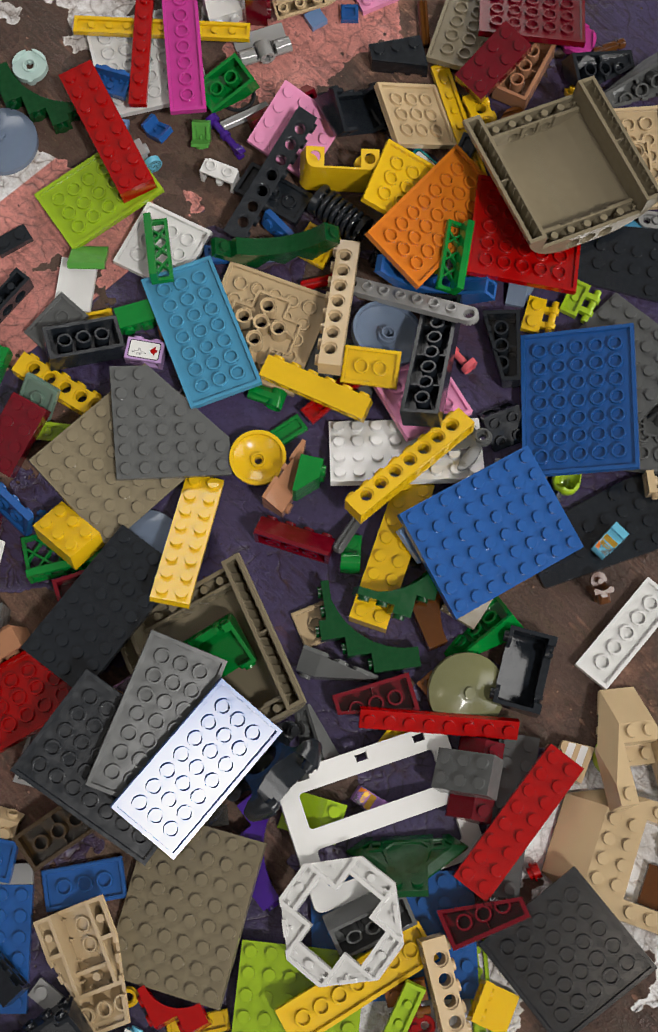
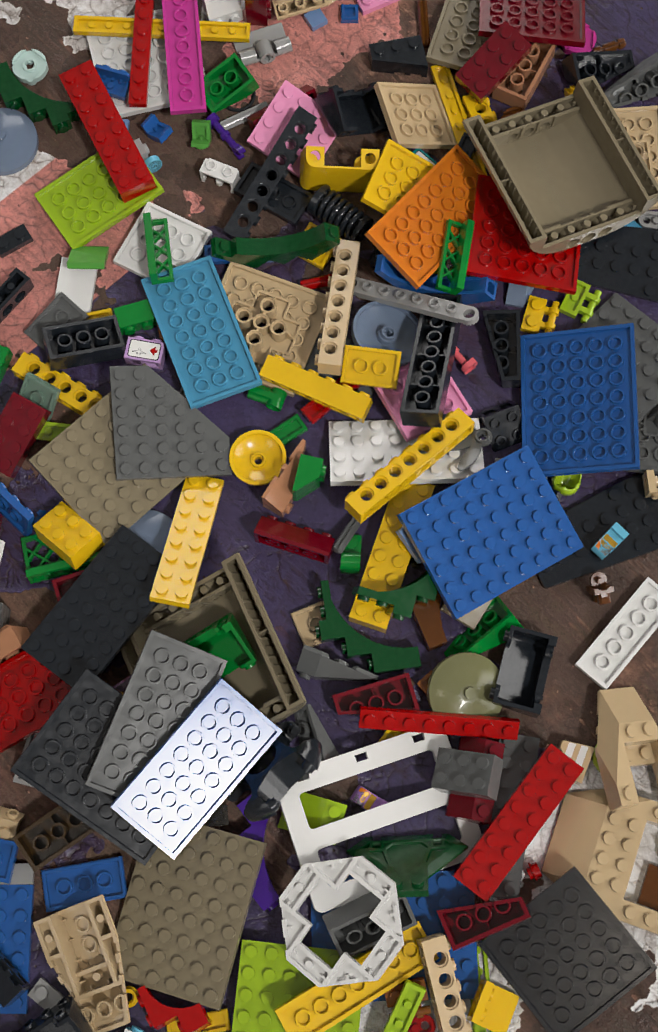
(275, 225): blue plate -> none

